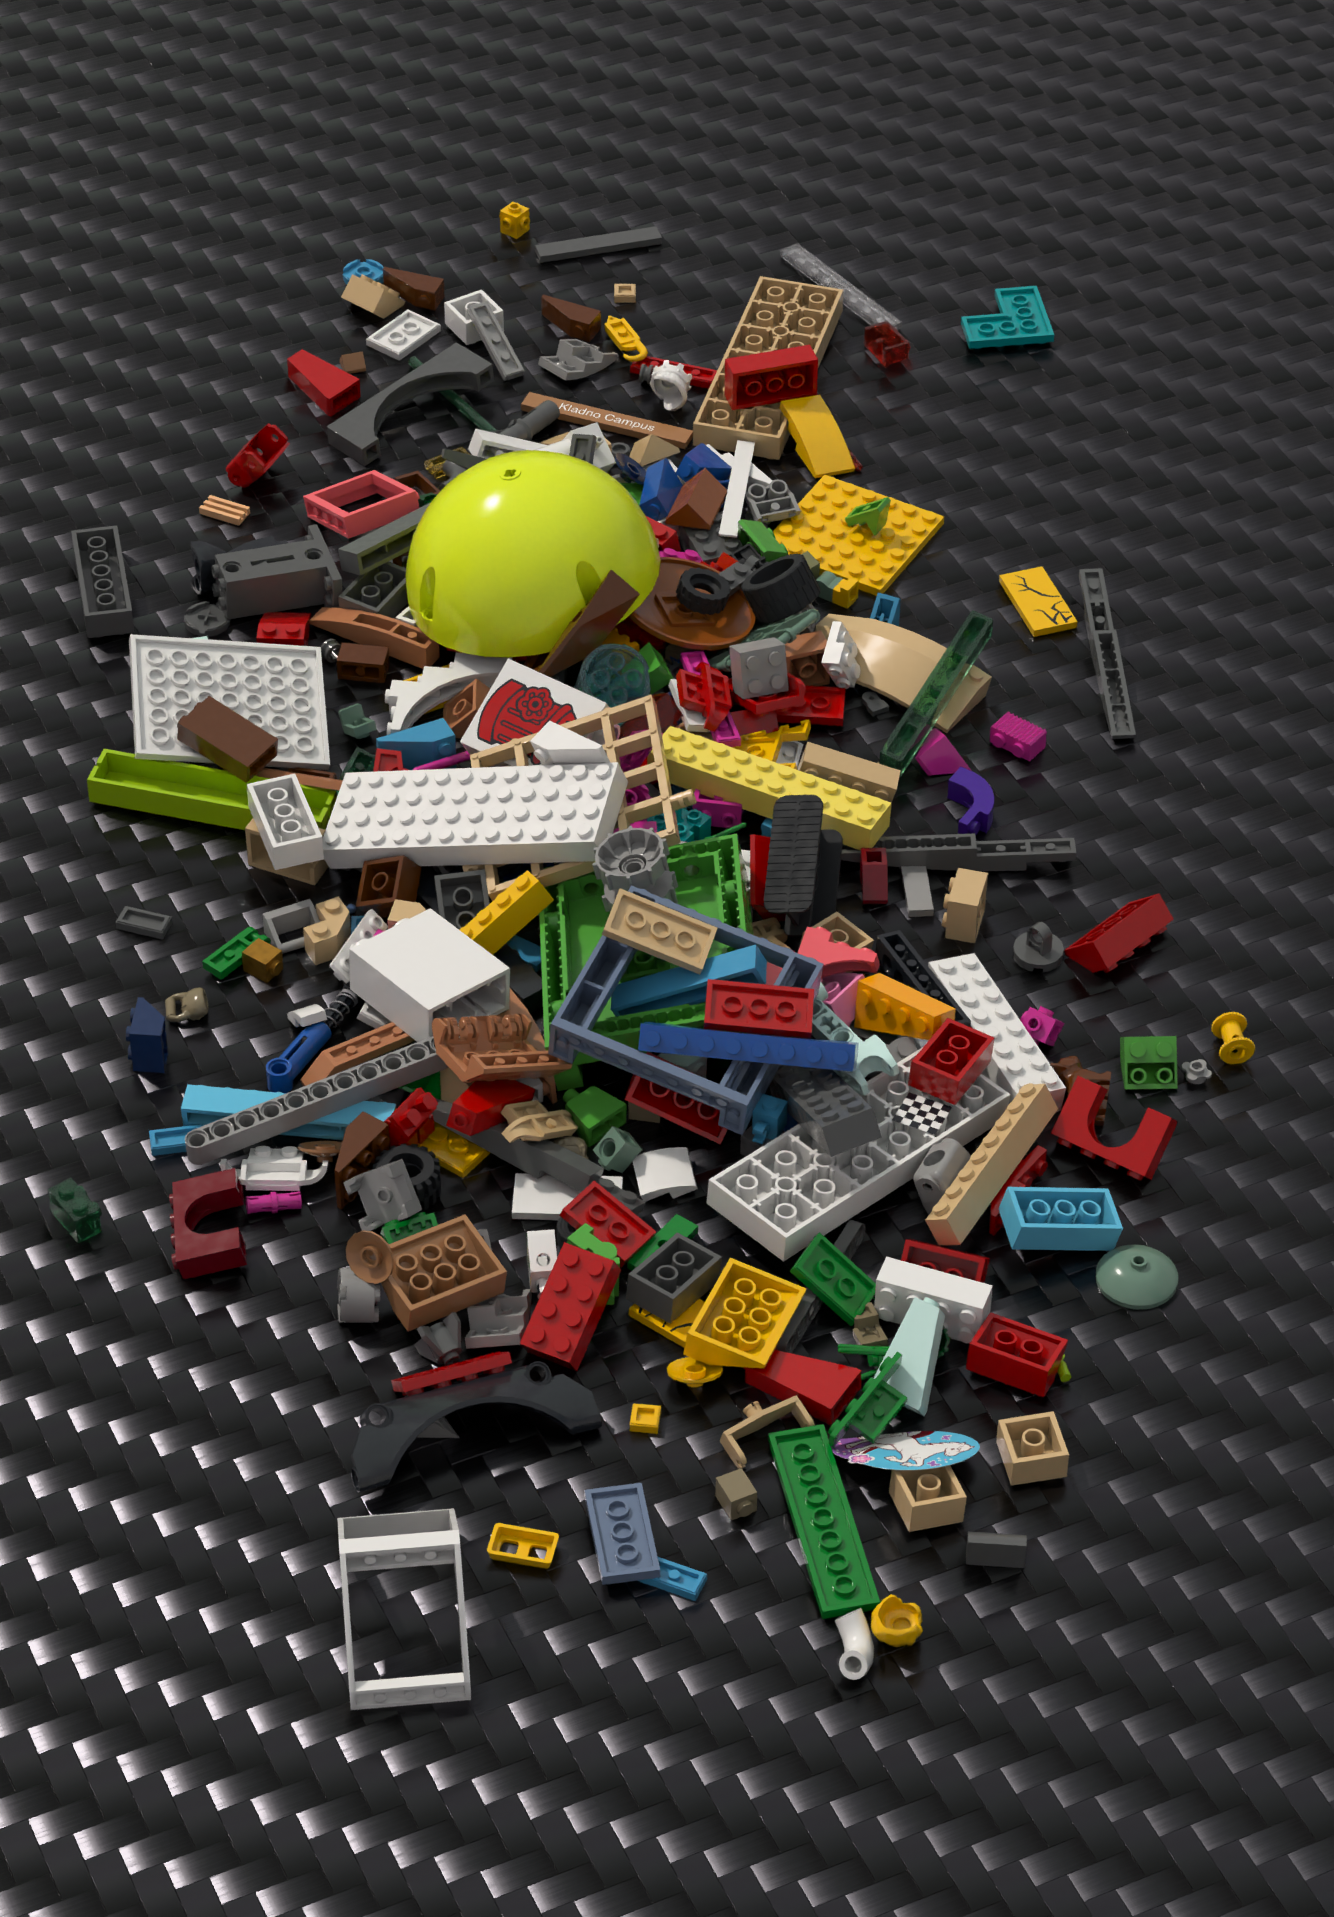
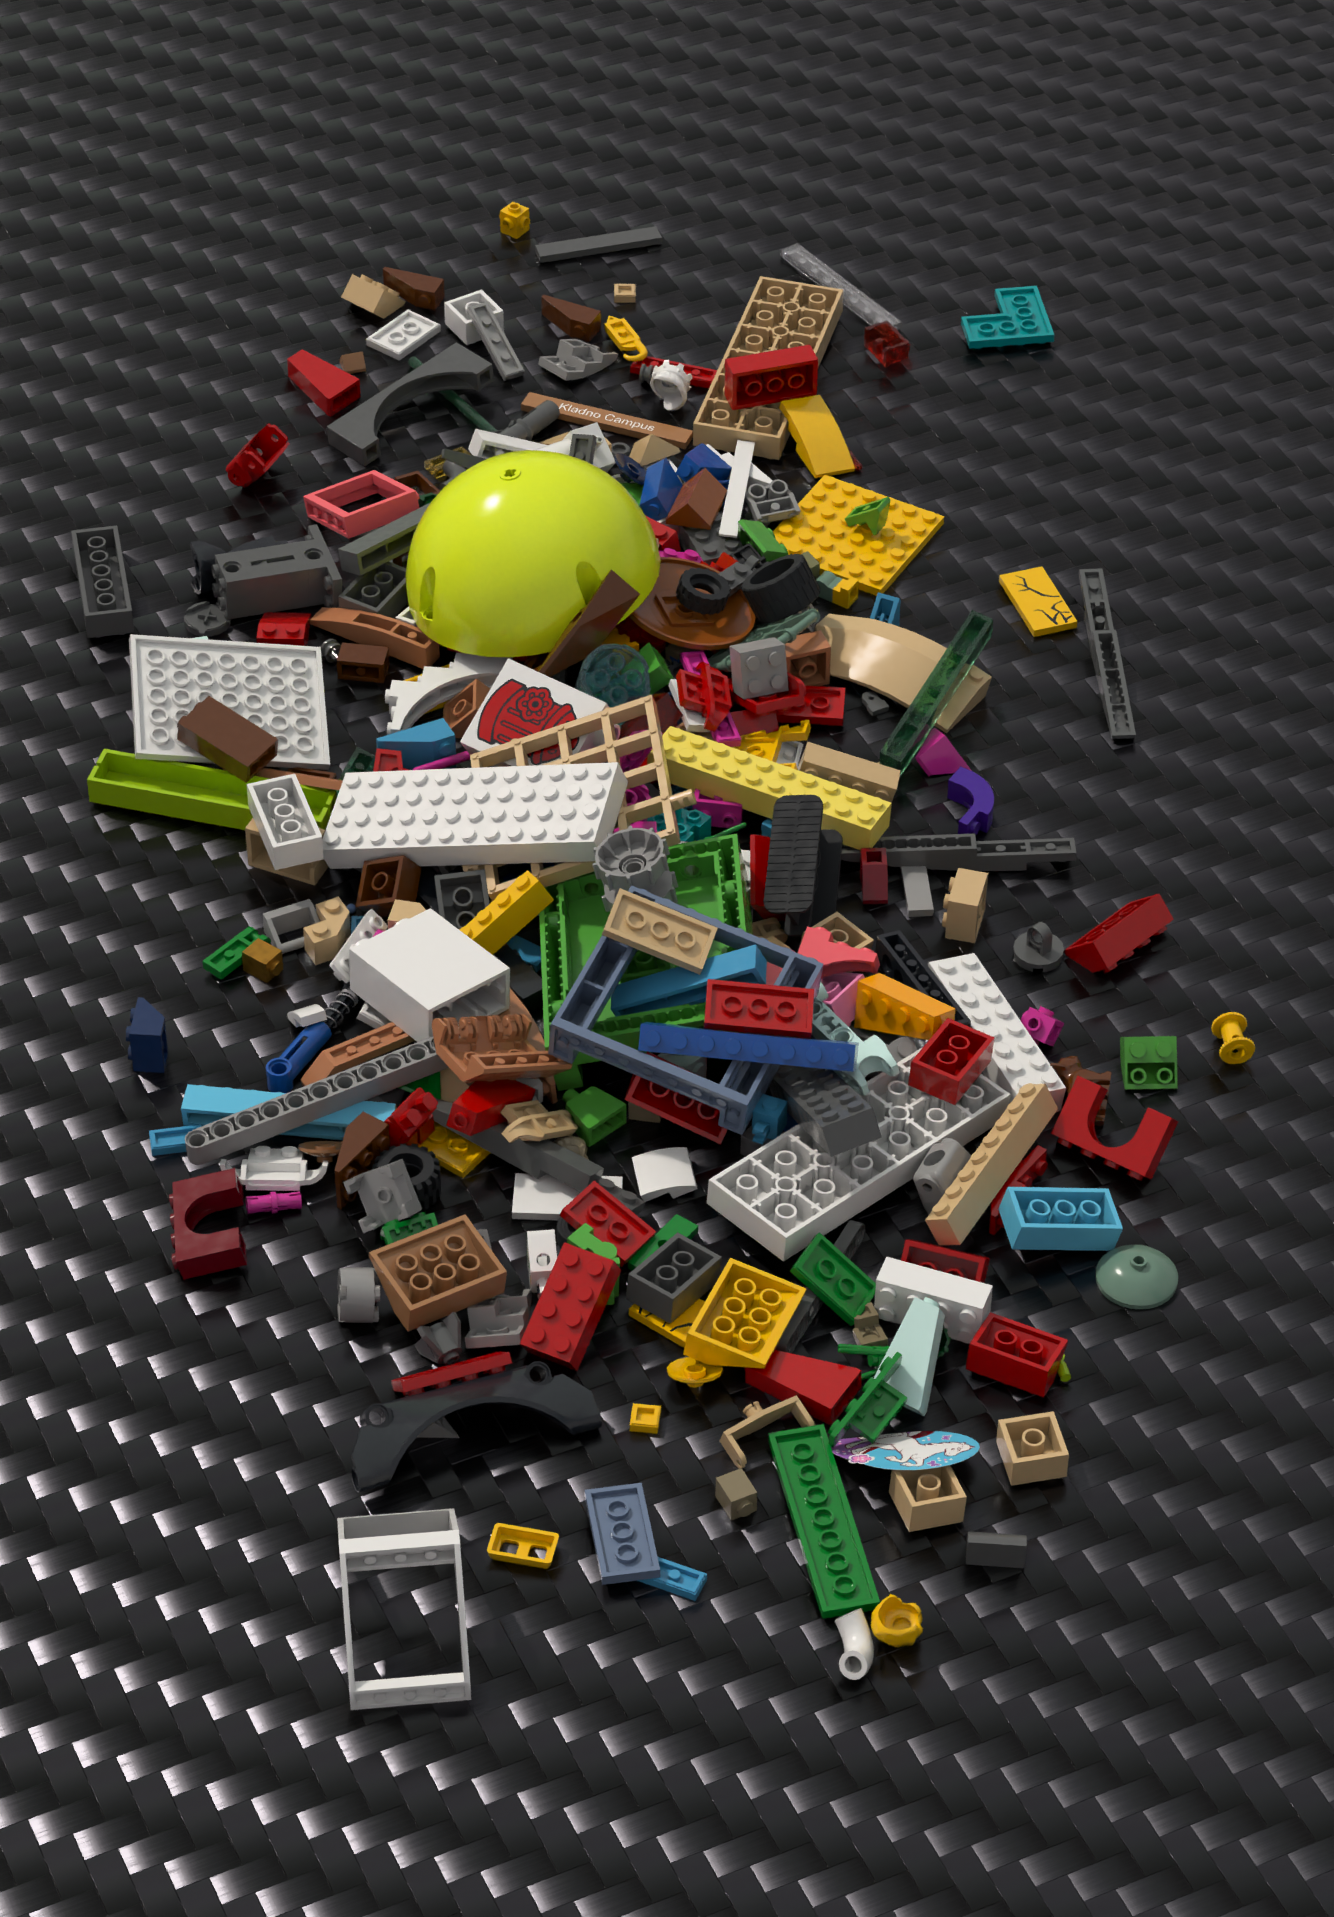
(75, 1210): clear green brick -> none
(144, 922): dark grey tile -> none
(193, 1004): dark tan piece -> none
(224, 510): light nougat tile -> none
(355, 723): sand green bracket -> none
(369, 268): dark azure tile -> none
(370, 1257): medium nougat dish -> none
(562, 746): white slope -> none
(617, 1150): sand green brick -> none
(839, 657): white plate -> none
(922, 1113): sticker -> none
(1018, 736): dark pink brick -> none
(1196, 1071): light grey plate -> none

